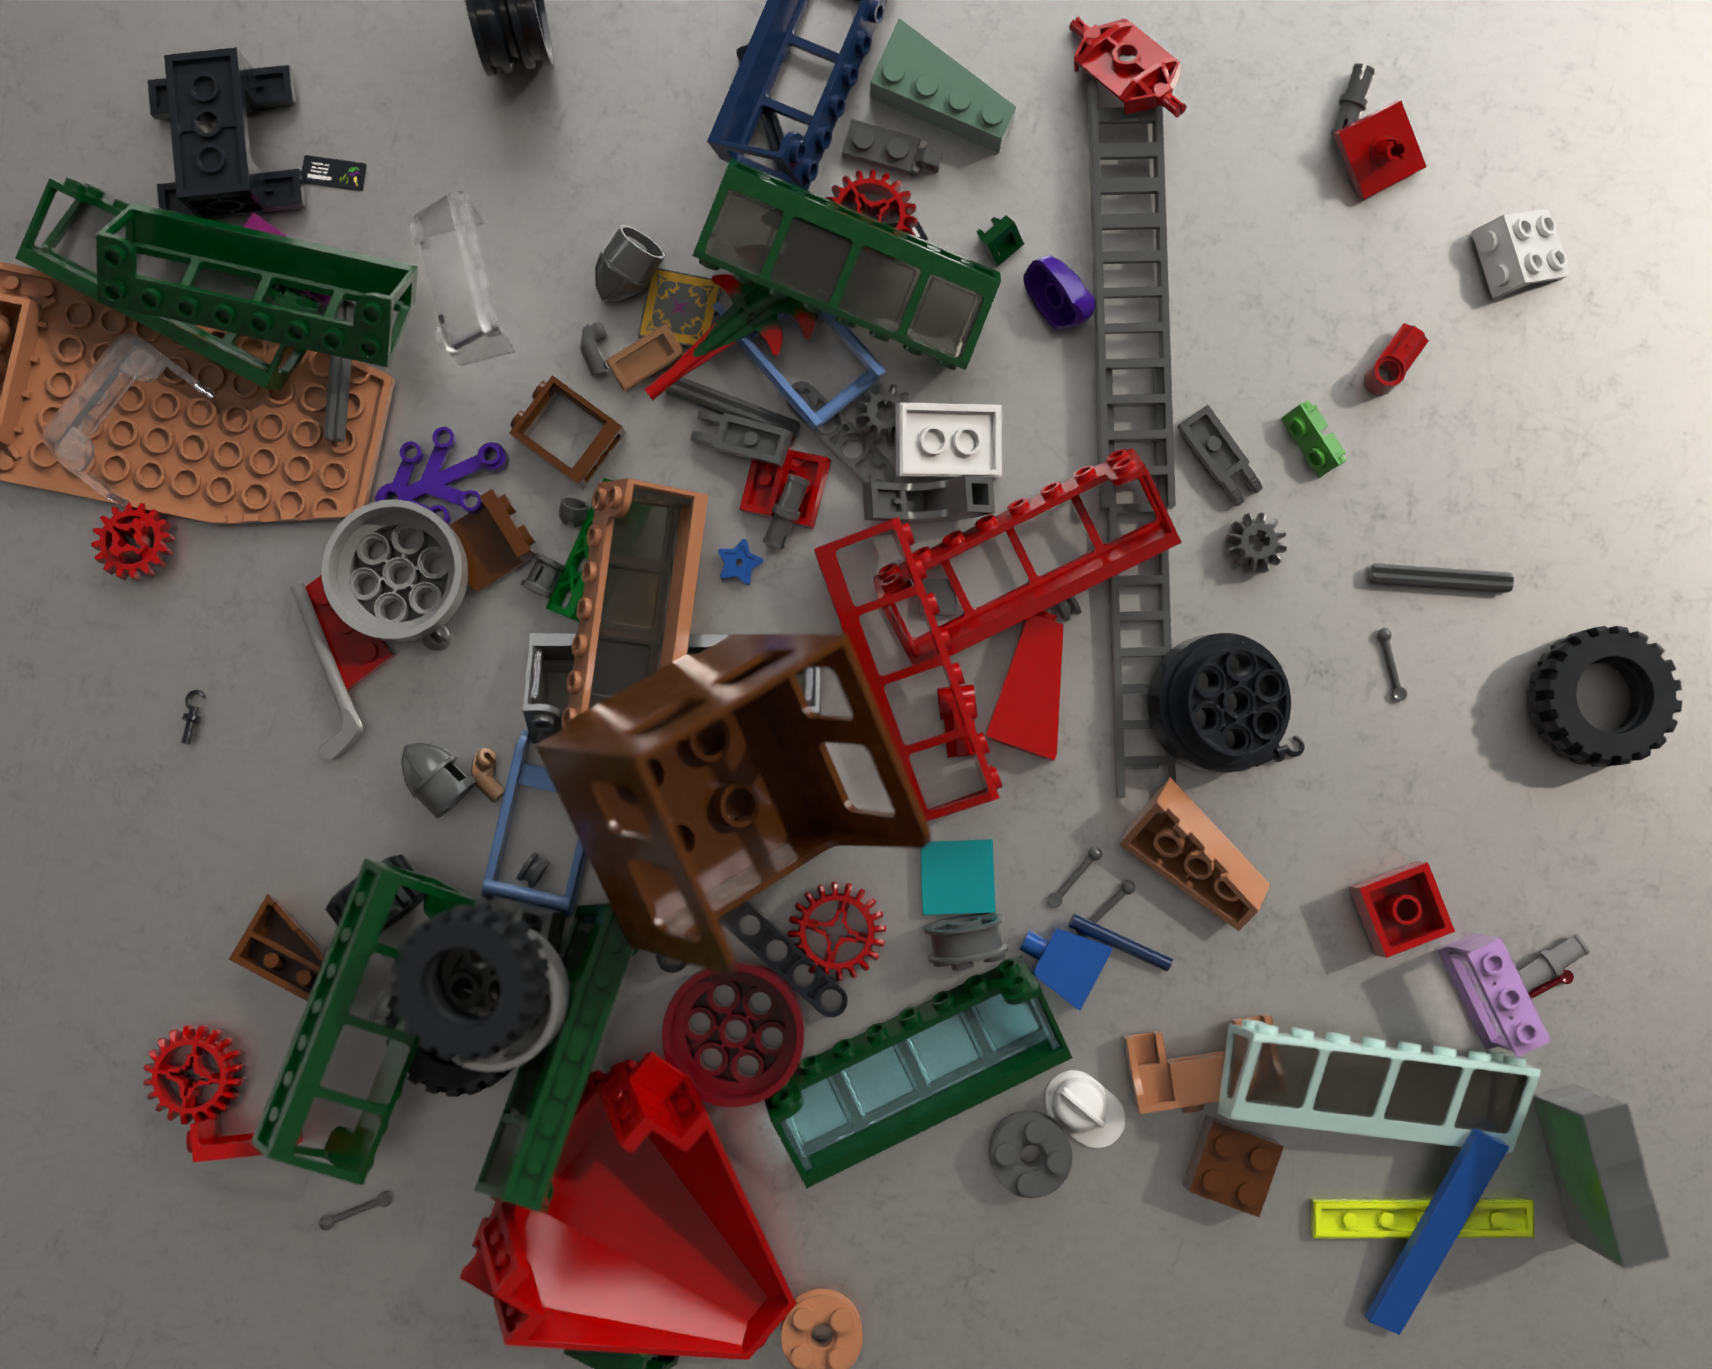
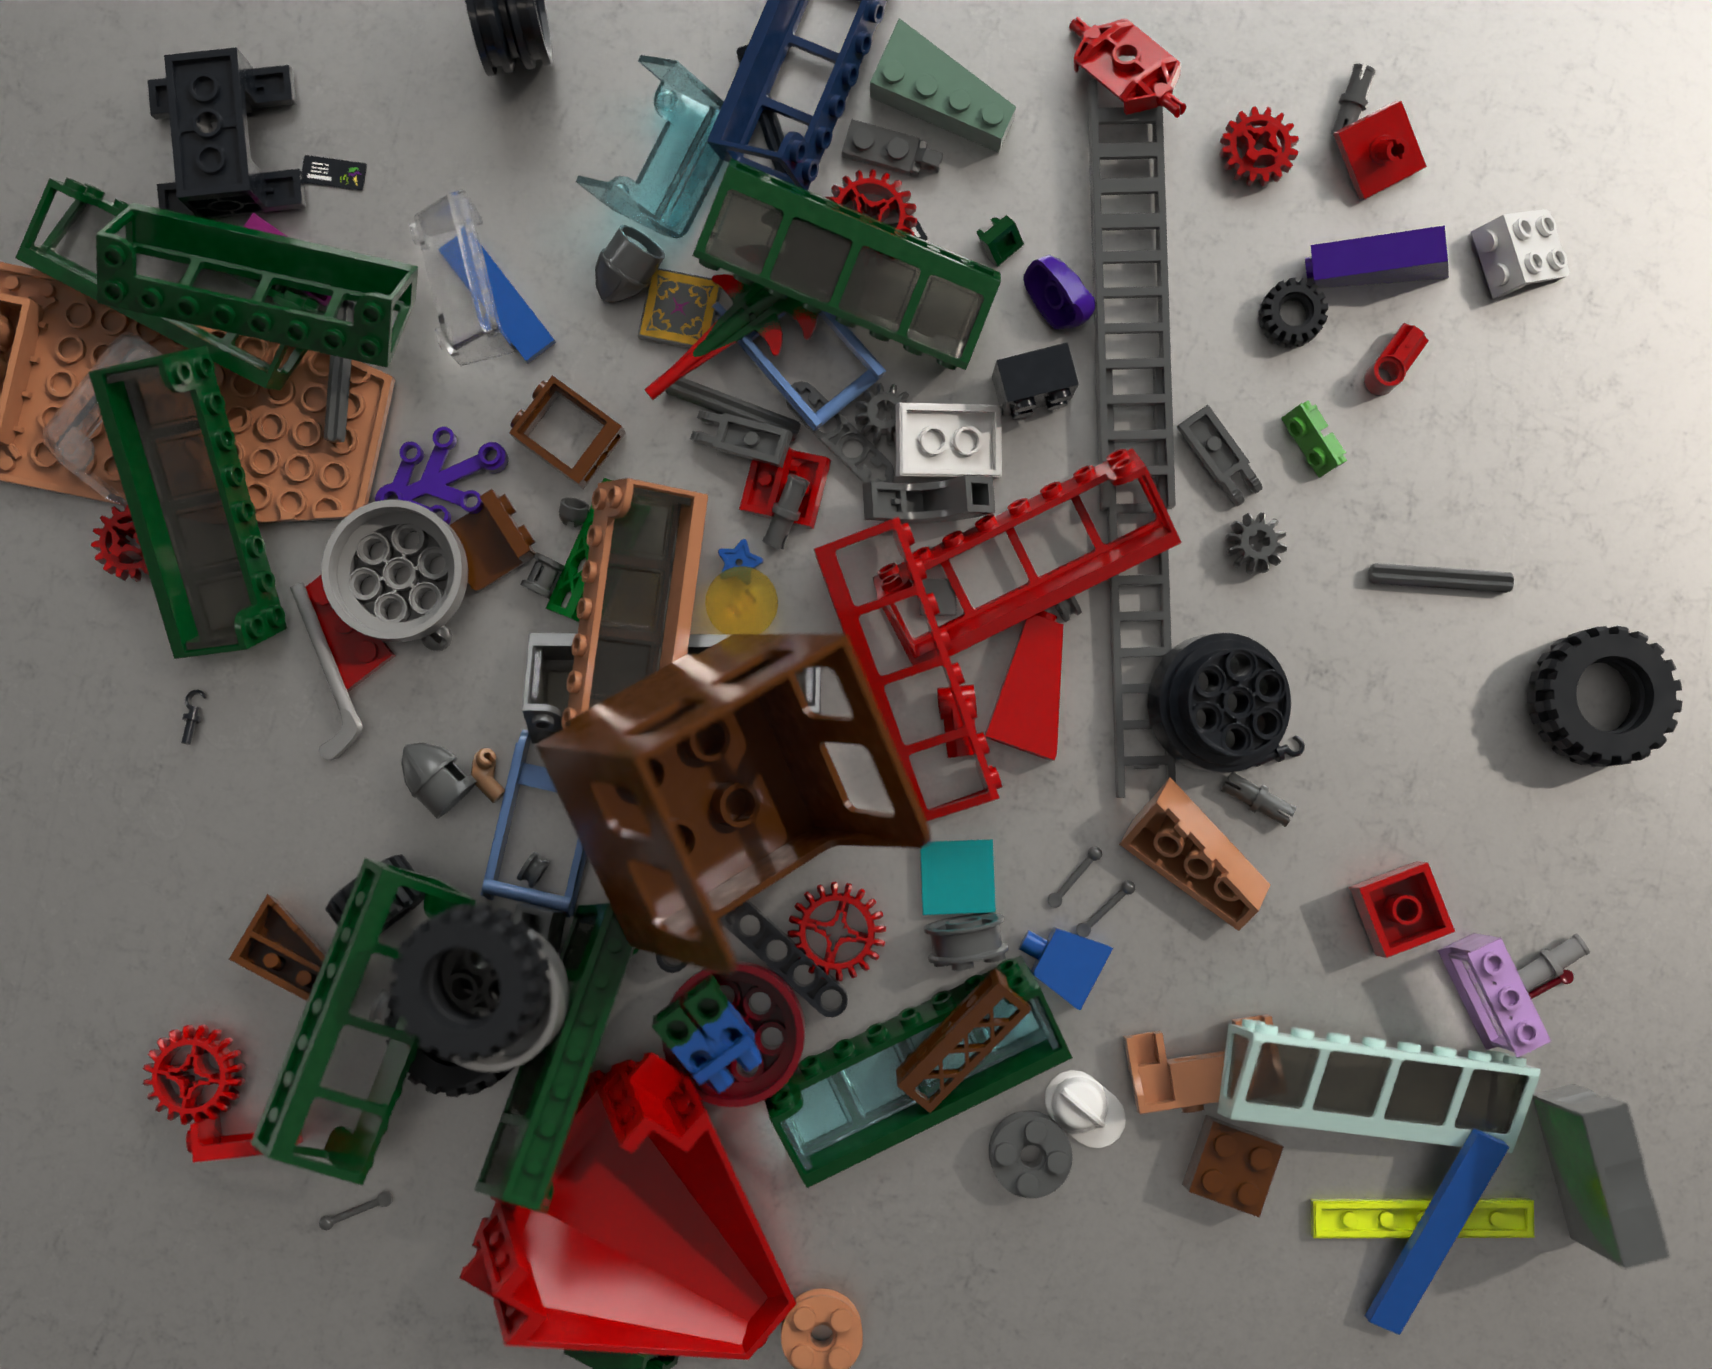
(189, 502): none -> window
(515, 315): none -> blue tile
(589, 347): dark grey arm -> none
(645, 357): medium nougat tile -> none
(680, 162): none -> clear light blue windscreen
(707, 1034): none -> hips
(741, 601): none -> clear yellow piece
(952, 1031): none -> reddish brown fence
(1035, 380): none -> black brick
(1120, 942): dark blue bar -> none
(1258, 798): none -> dark grey pin
(1272, 156): none -> red gear
(1312, 303): none -> black tyre
(1380, 259): none -> dark purple slope
(1398, 693): dark grey hinge -> none

